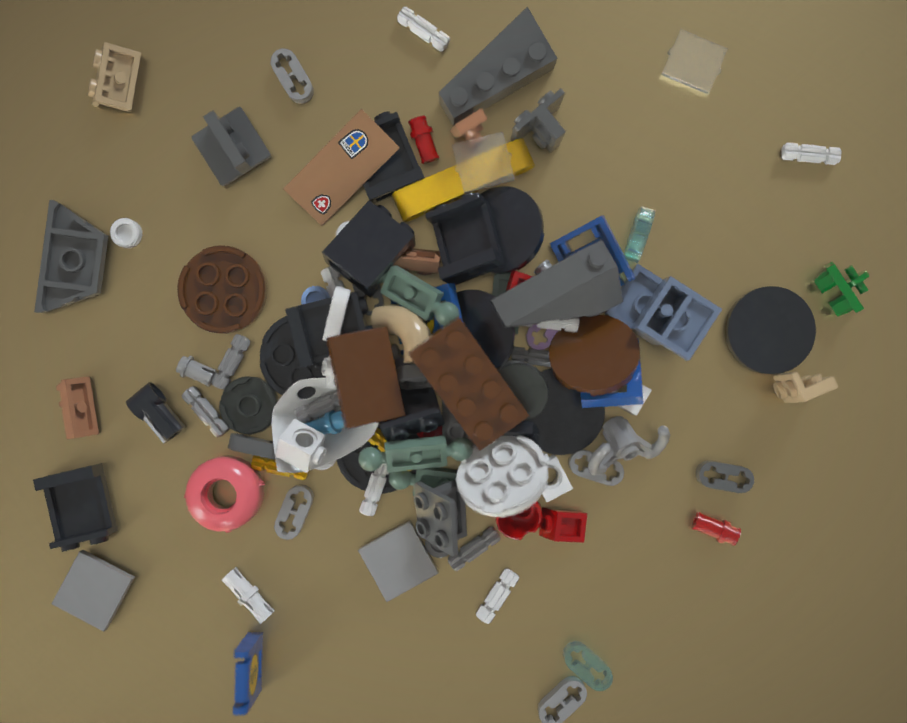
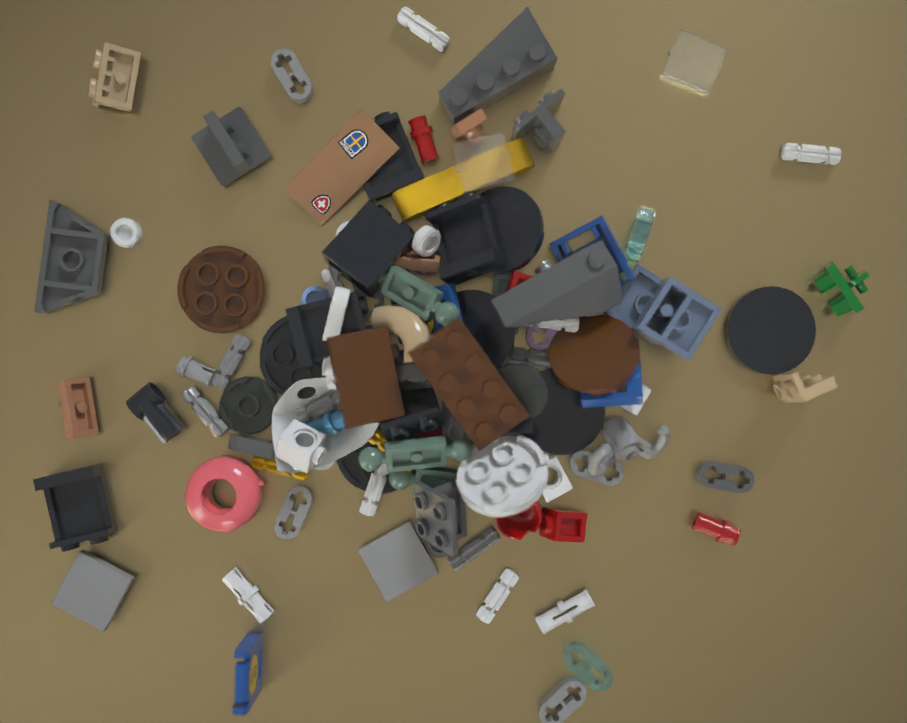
(426, 241): none -> white tile
(546, 620): none -> white pin

